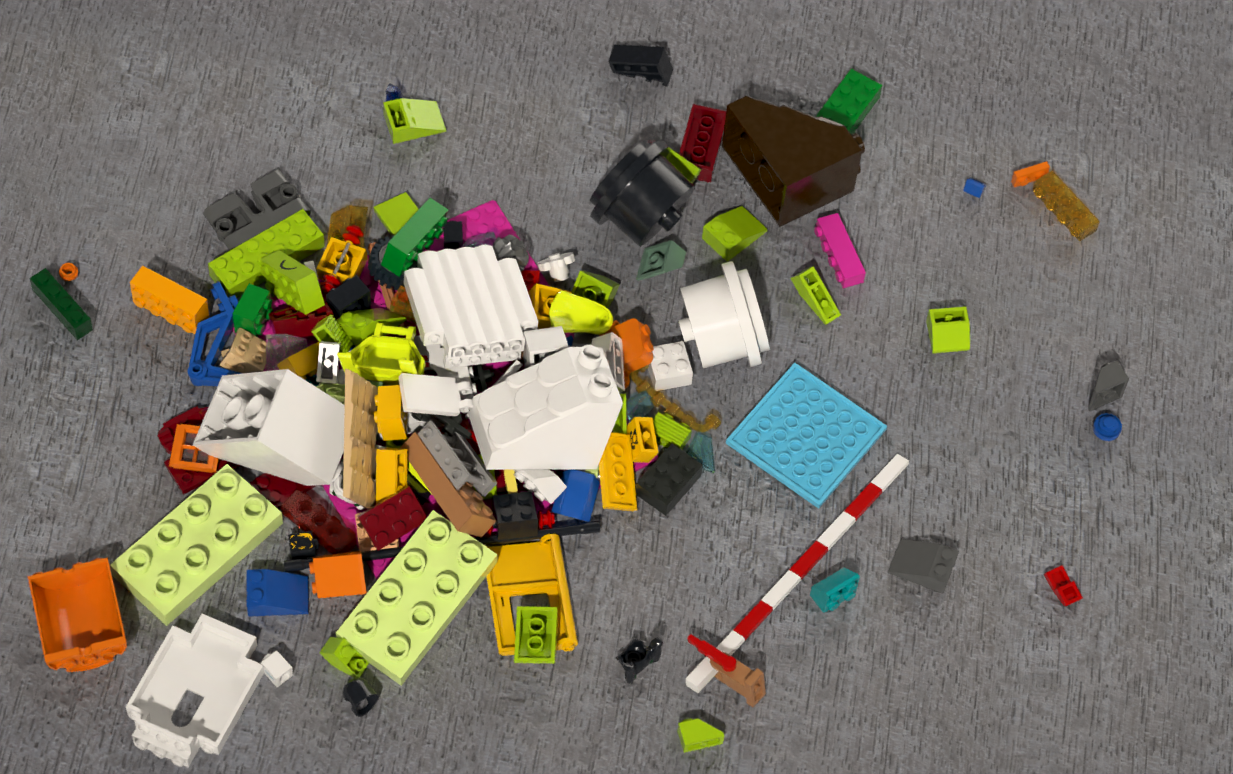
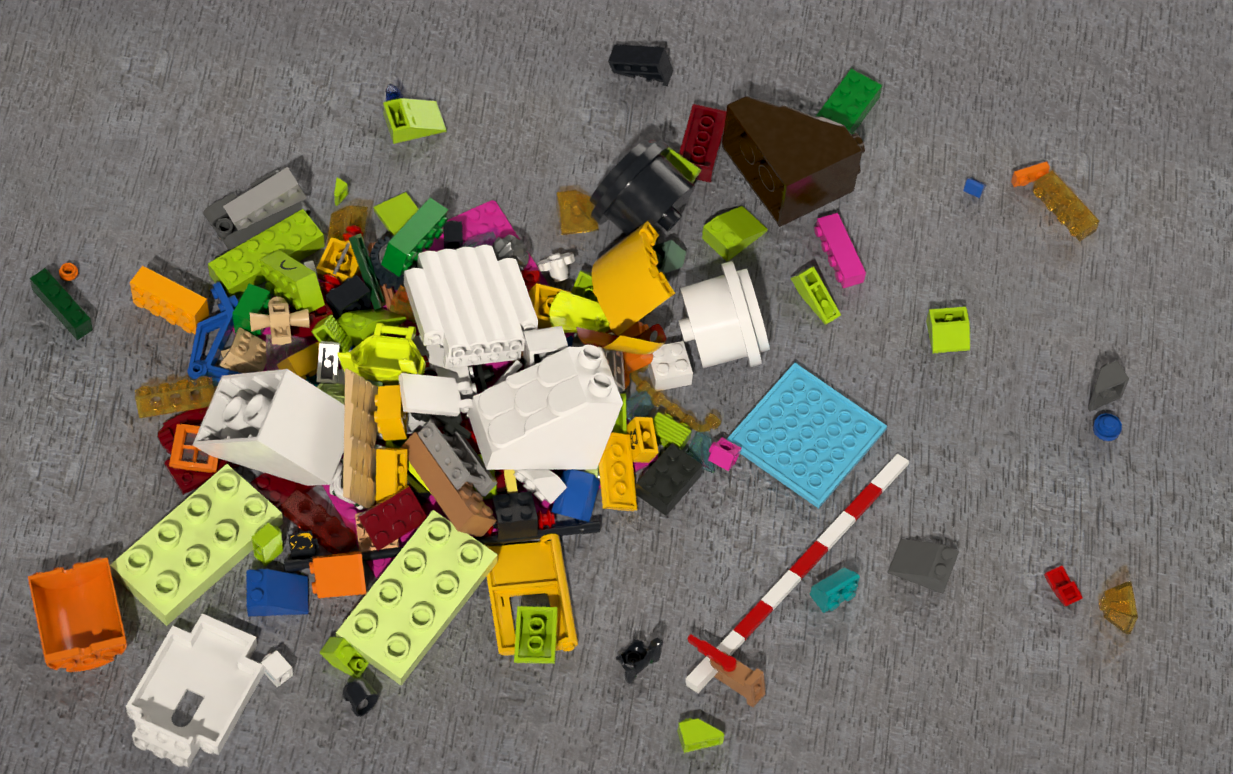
(168, 404): none -> clear yellow brick
(265, 199): none -> light grey wedge
(267, 543): none -> lime brick
(279, 320): none -> tan brick
(341, 191): none -> lime slope
(367, 271): none -> dark green tile
(574, 212): none -> clear yellow slope
(629, 281): none -> yellow panel
(636, 345): none -> piece
(724, 453): none -> dark pink brick
(1120, 607): none -> clear yellow slope

